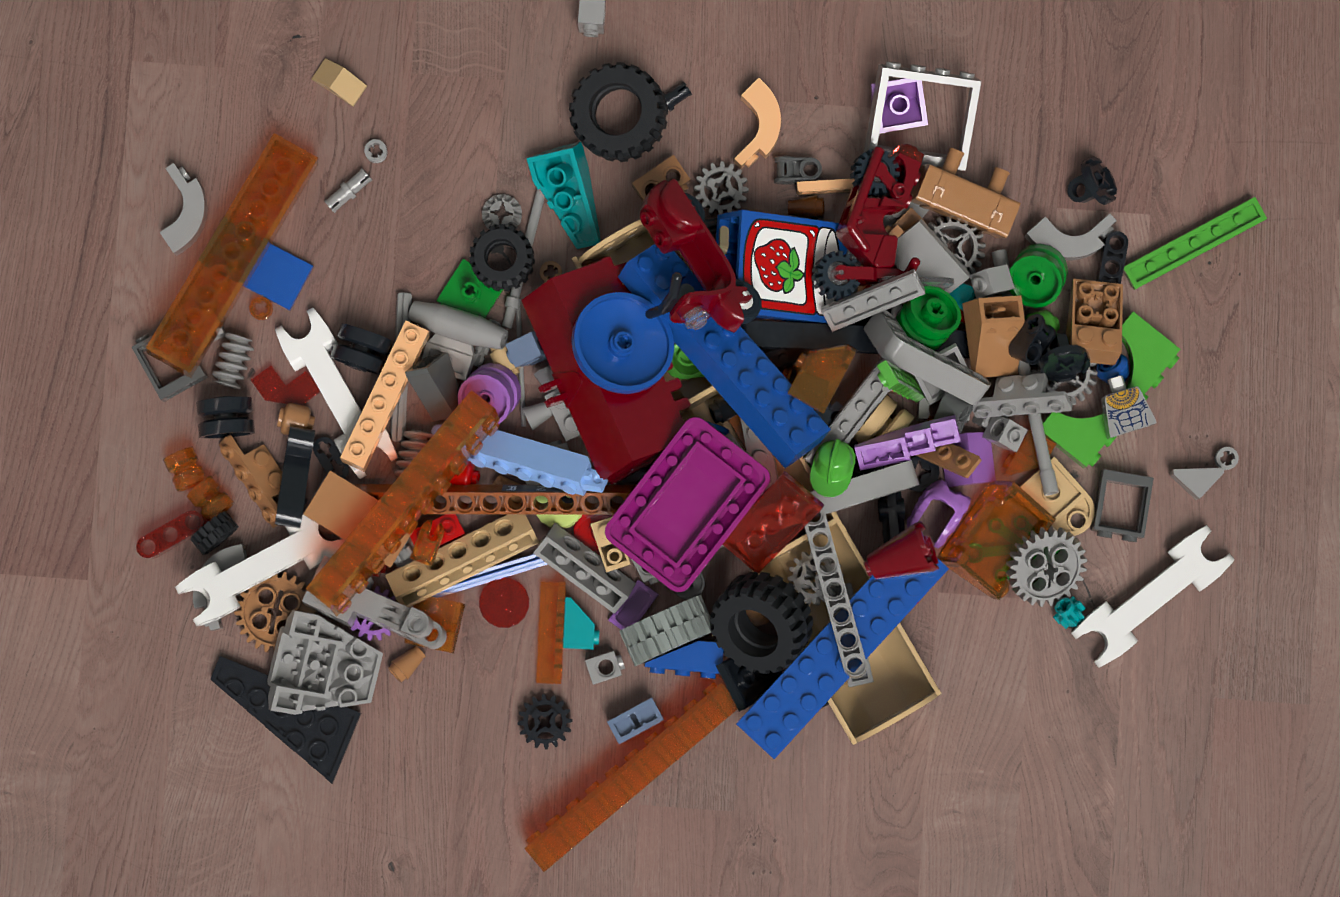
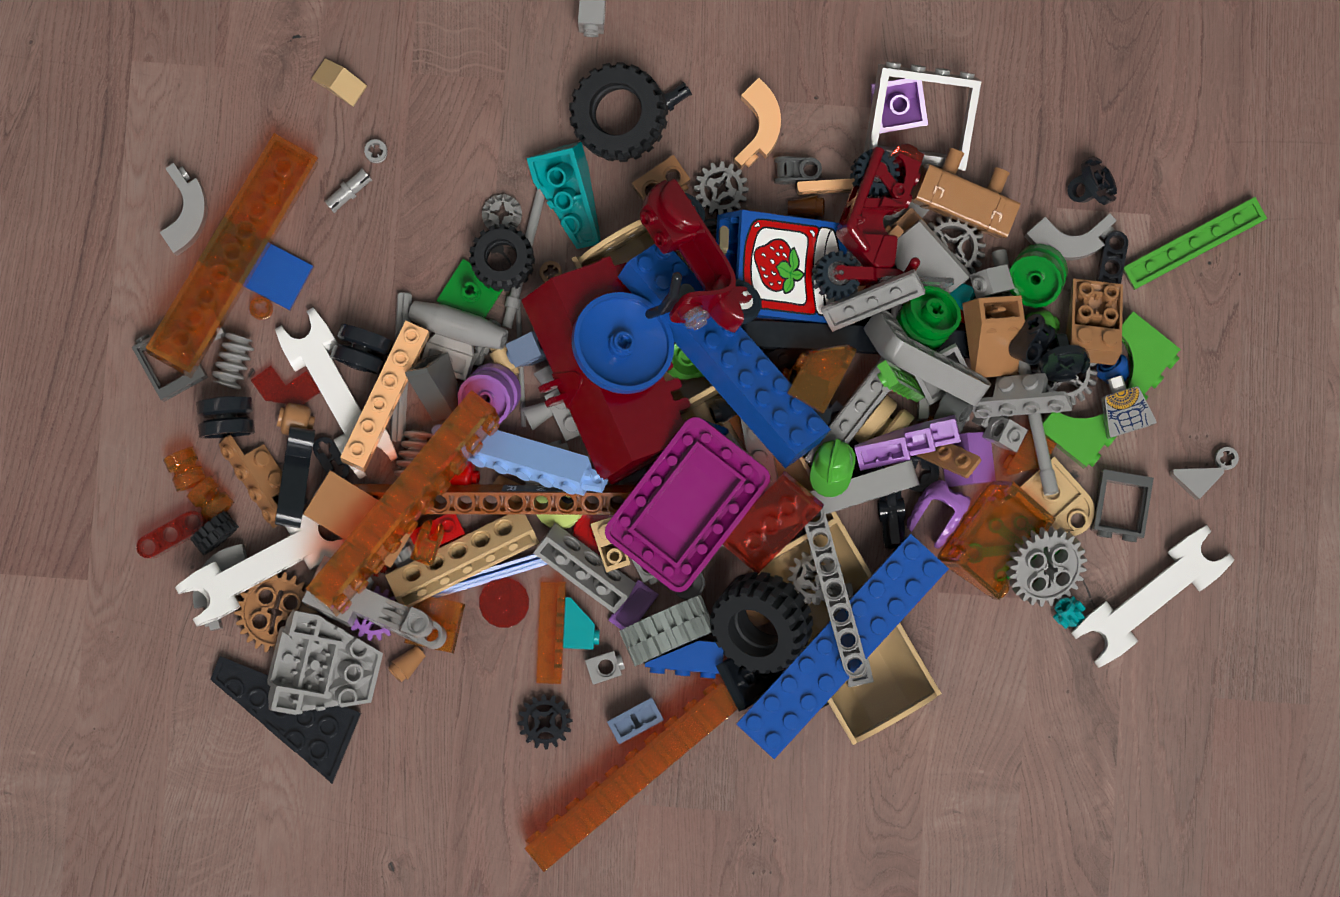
(903, 555): dark red cone -> none

